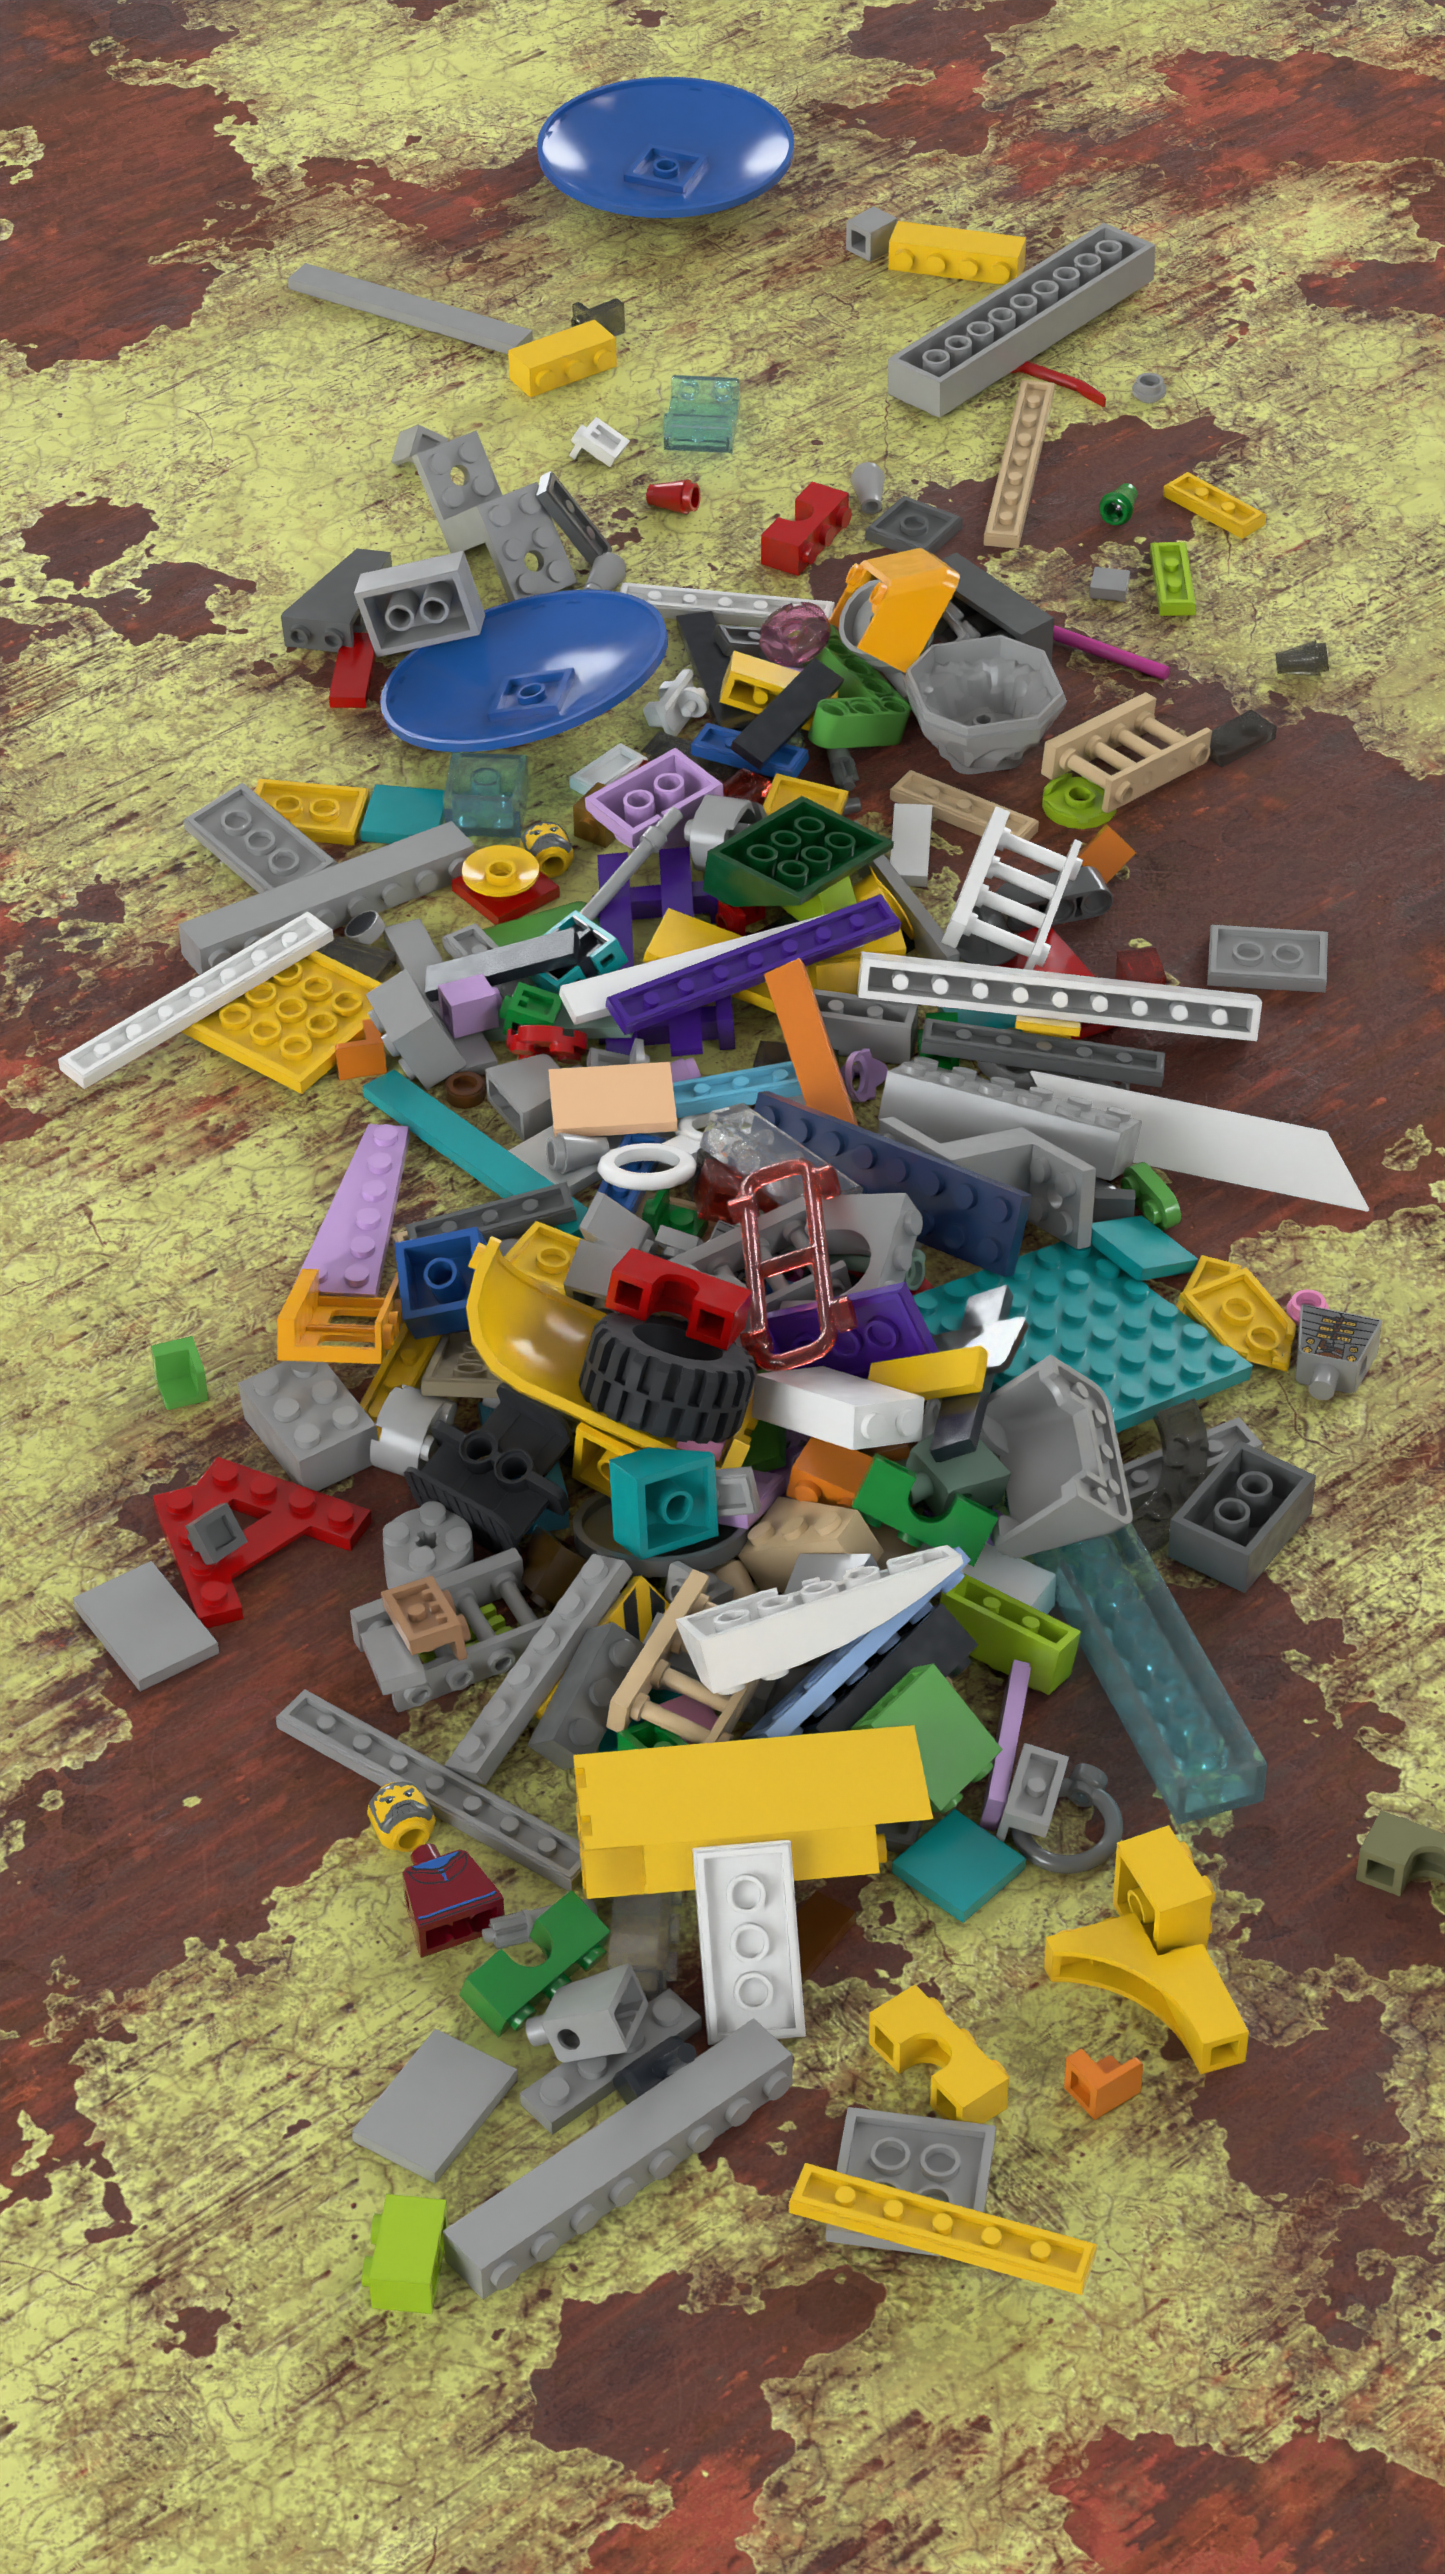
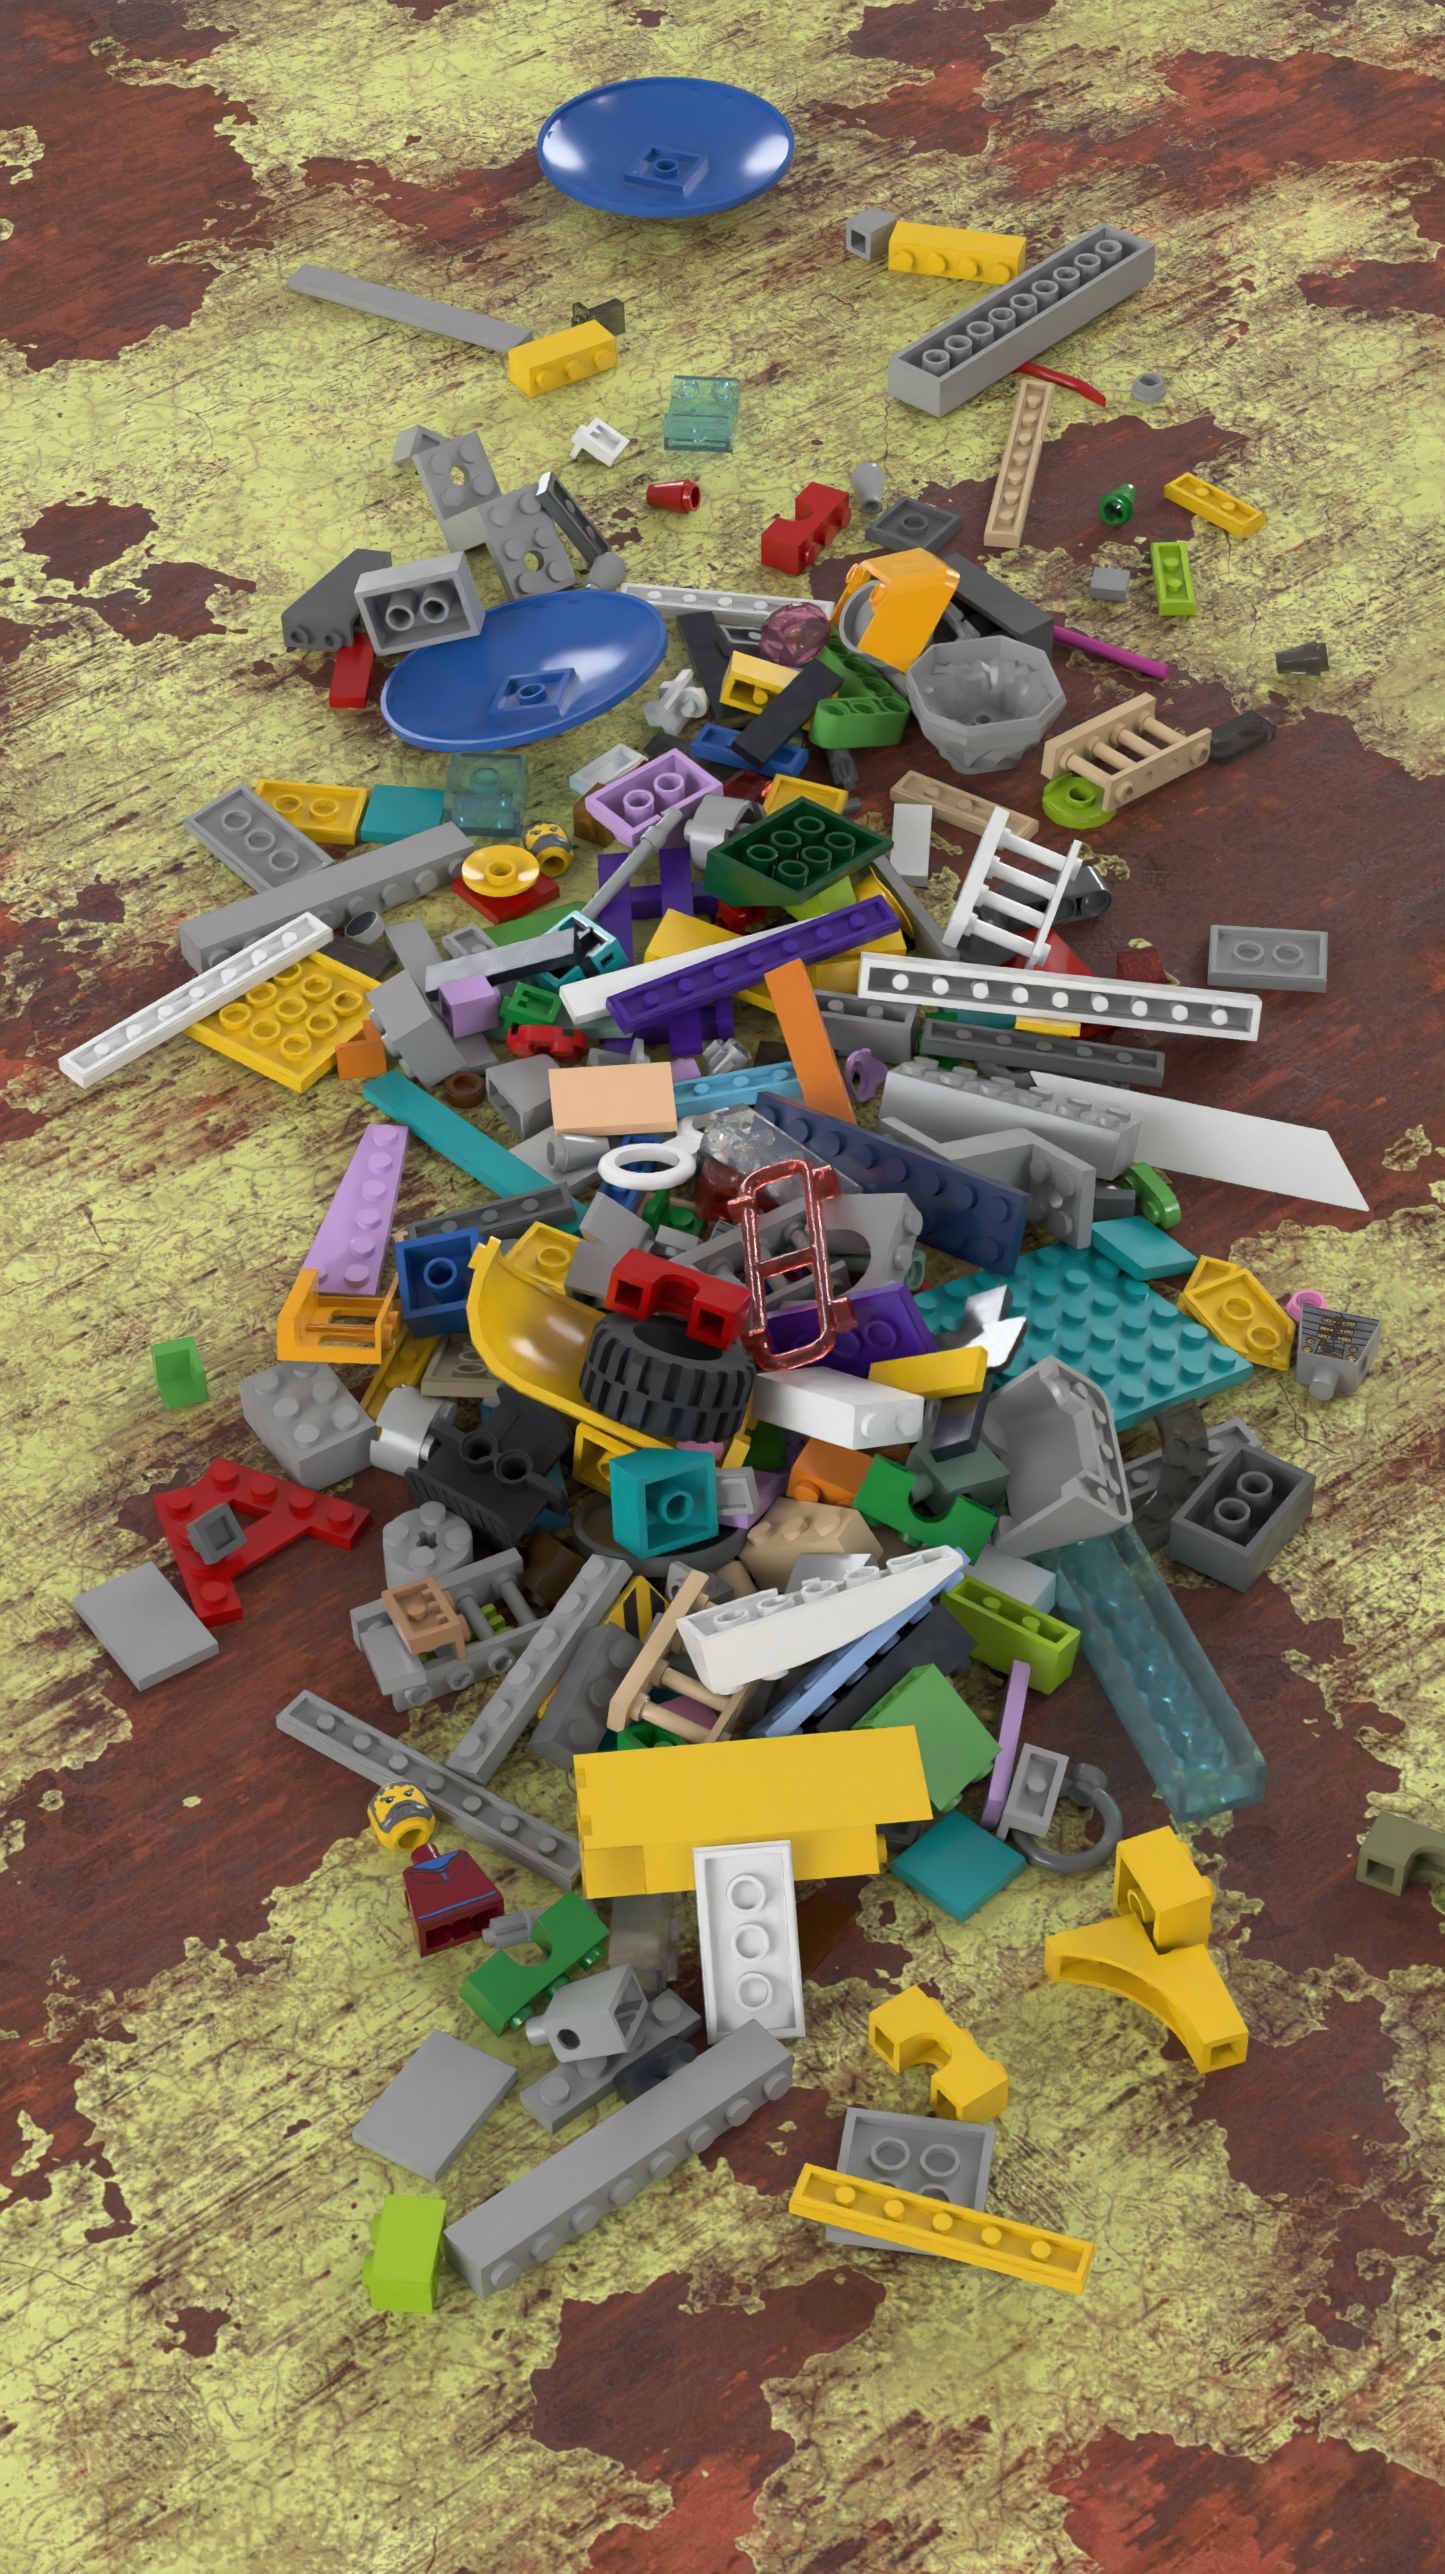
(725, 1057): none -> light grey gear
(1101, 2084): orange panel -> none
(1106, 853): orange panel -> none

